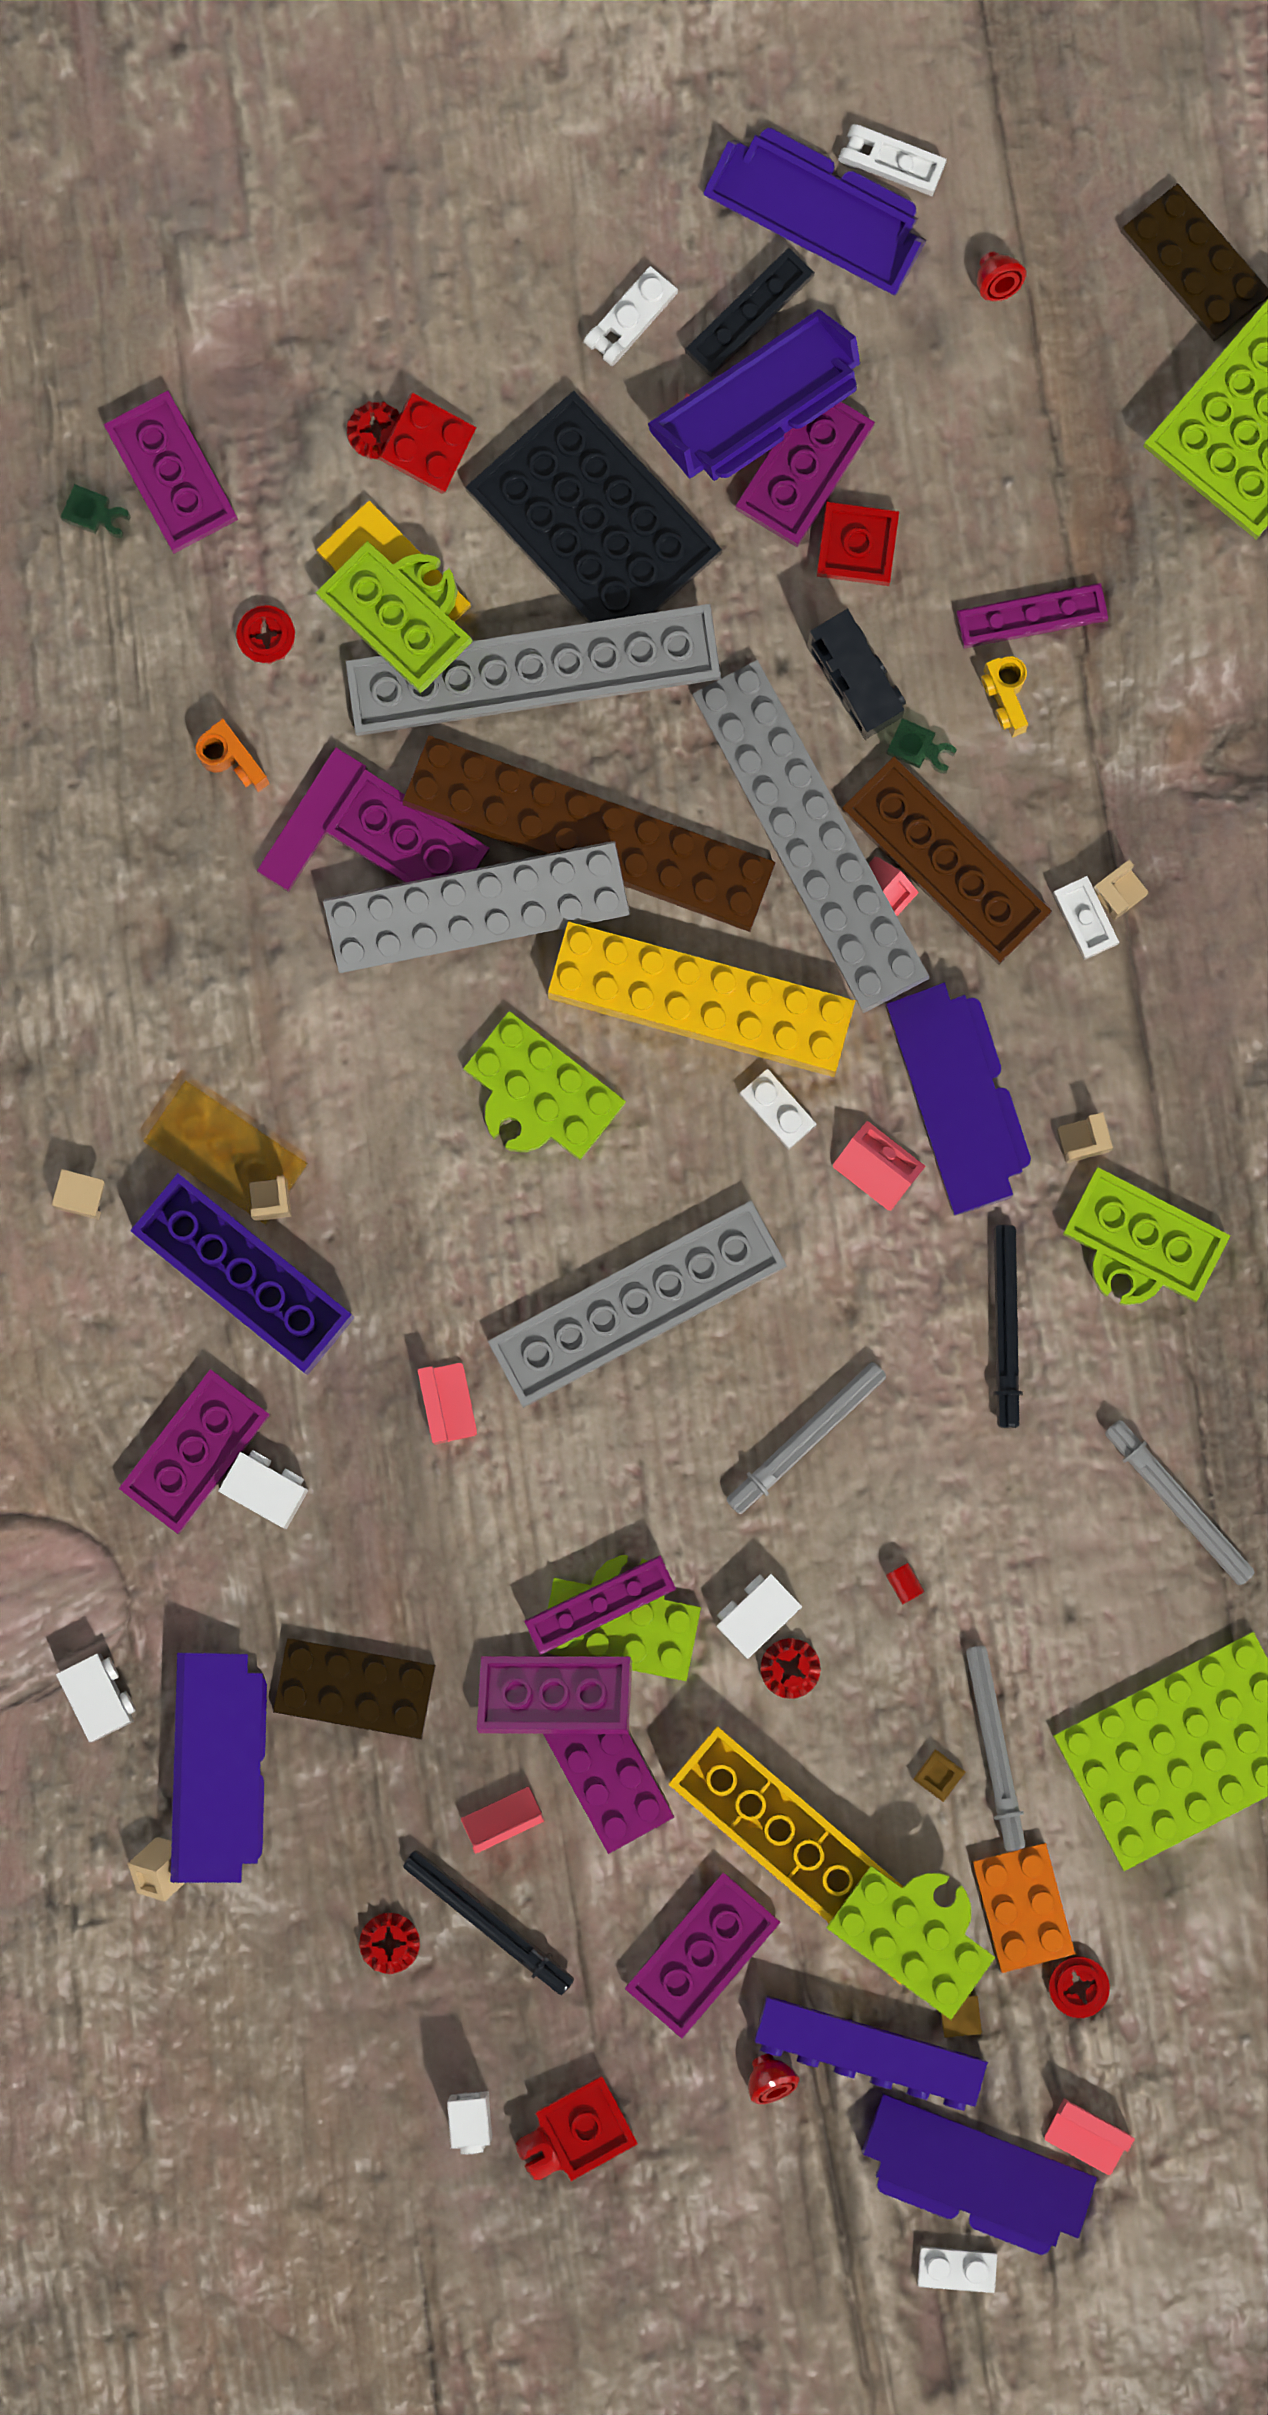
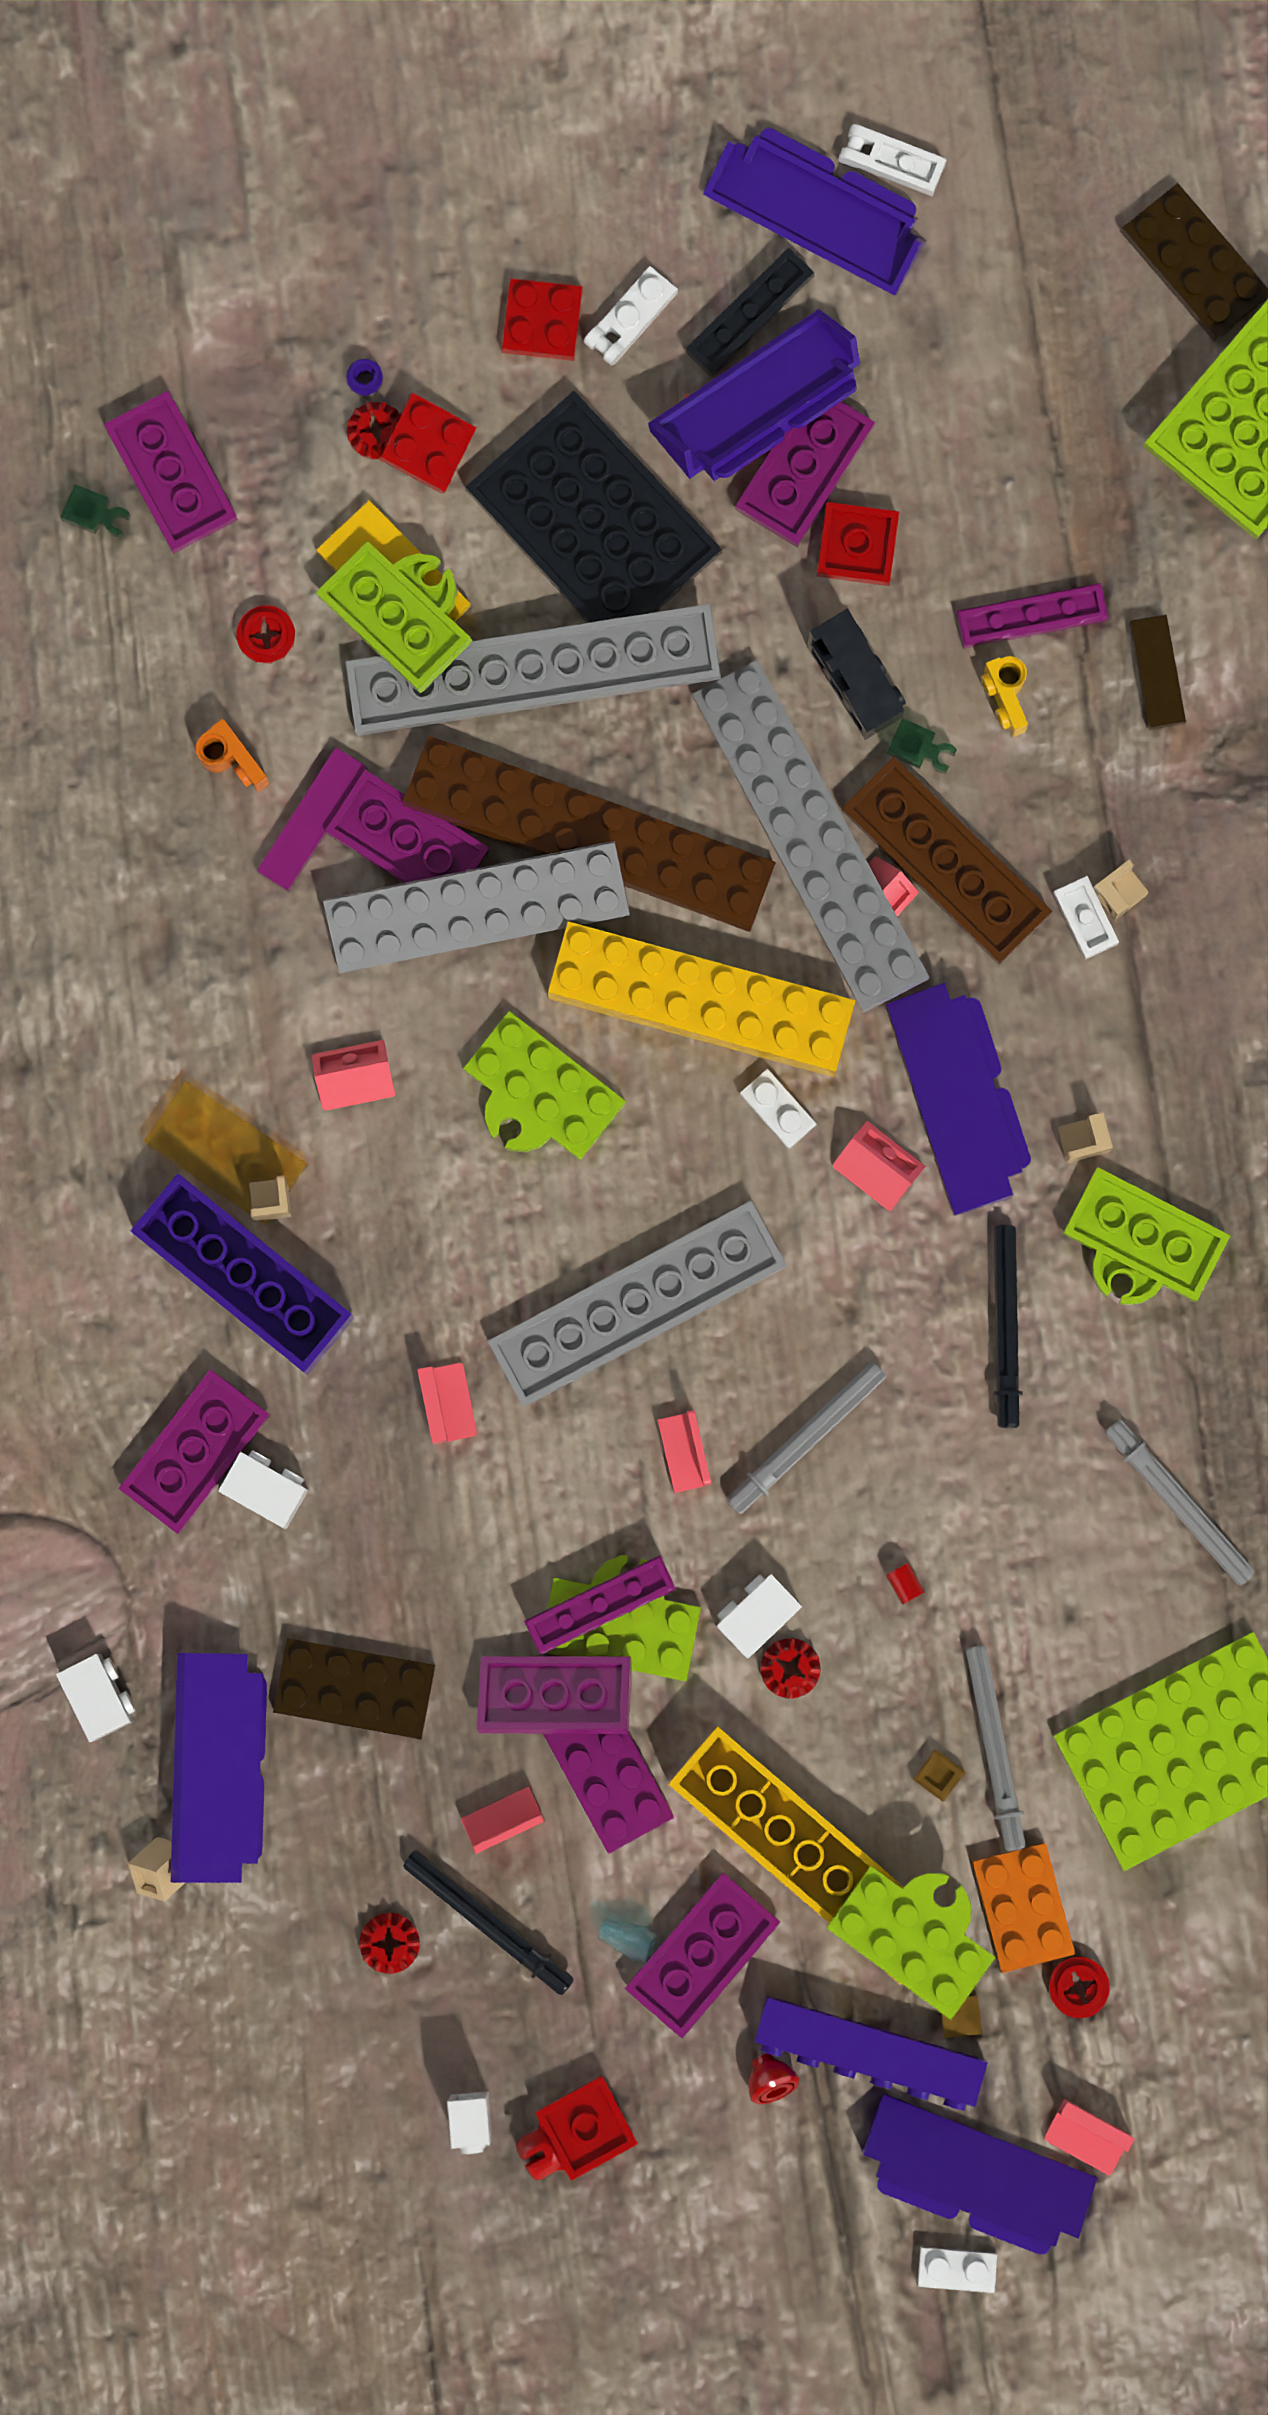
(78, 1194): tan panel -> none
(353, 1075): none -> coral panel
(364, 366): none -> dark purple plate
(542, 319): none -> red plate
(629, 1939): none -> clear light blue cone
(684, 1452): none -> coral panel
(999, 276): red brick -> none
(1157, 672): none -> dark brown tile

